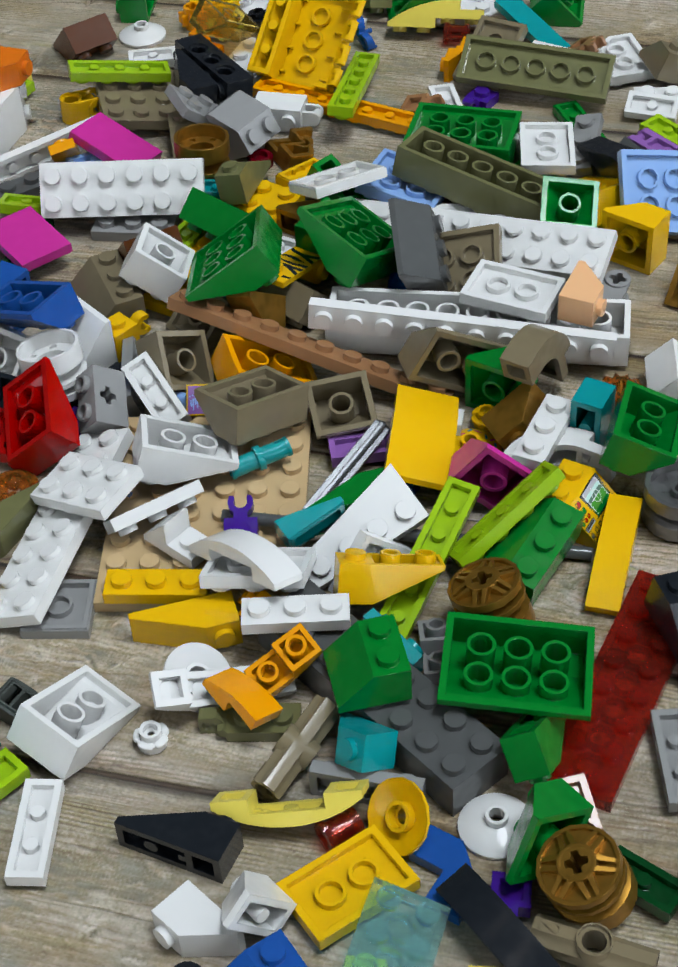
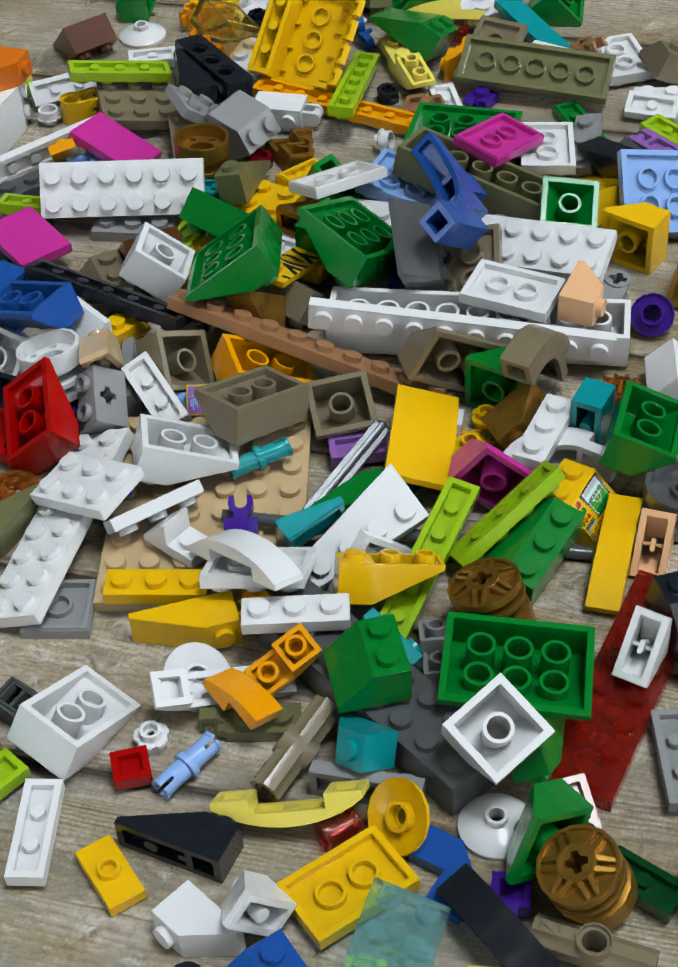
(49, 114): none -> white plate
(50, 89): none -> white plate
(101, 349): none -> tan slope
(108, 294): none -> black plate
(111, 875): none -> yellow plate
(131, 768): none -> red plate
(186, 765): none -> light blue pin
(384, 139): none -> white plate
(388, 94): none -> black bush
(404, 65): none -> light yellow slope
(417, 31): none -> green slope
(459, 210): none -> blue arch
(496, 729): none -> white slope
(498, 139): none -> dark pink tile
(643, 647): none -> white slope
(652, 315): none -> dark purple plate
(653, 542): none -> light nougat slope

